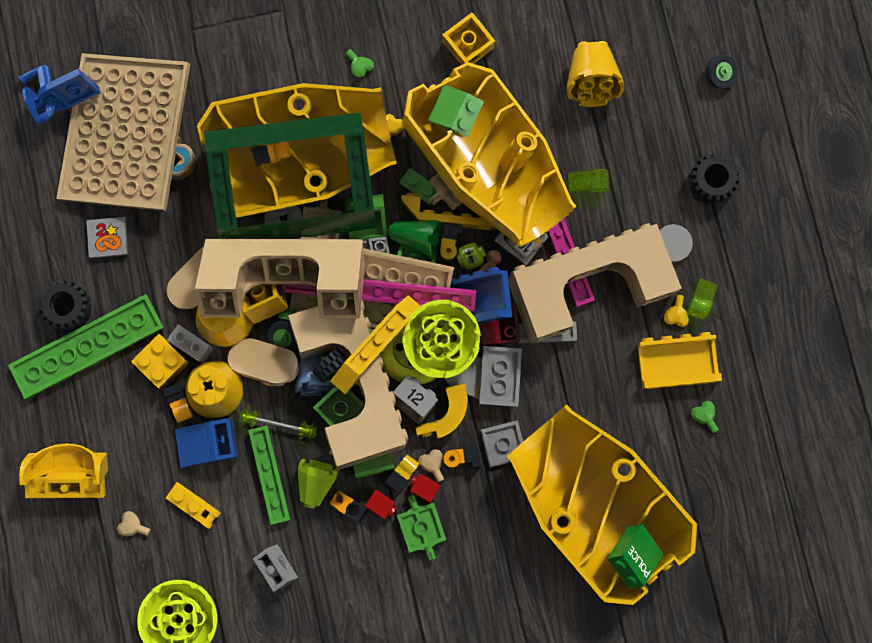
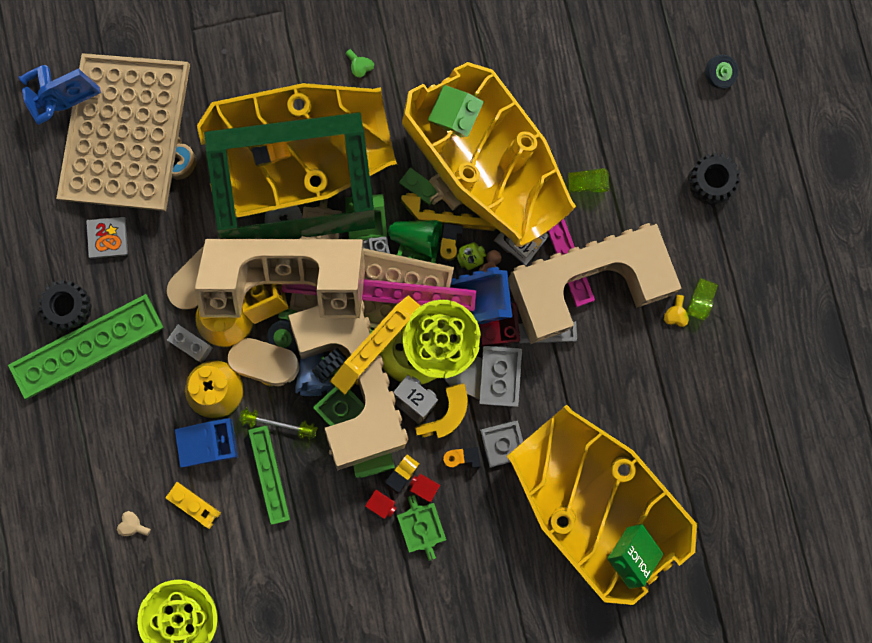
(66, 472): yellow piece -> none
(160, 362): yellow brick -> none
(178, 402): leg -> none
(275, 567): light grey brick -> none
(315, 481): lime cone -> none
(349, 506): leg -> none
(394, 125): yellow rock -> none
(432, 463): tan rock -> none
(468, 40): yellow brick -> none
(594, 75): yellow cone -> none
(677, 242): light grey tile -> none
(678, 361): yellow panel -> none
(705, 415): bright green rock -> none

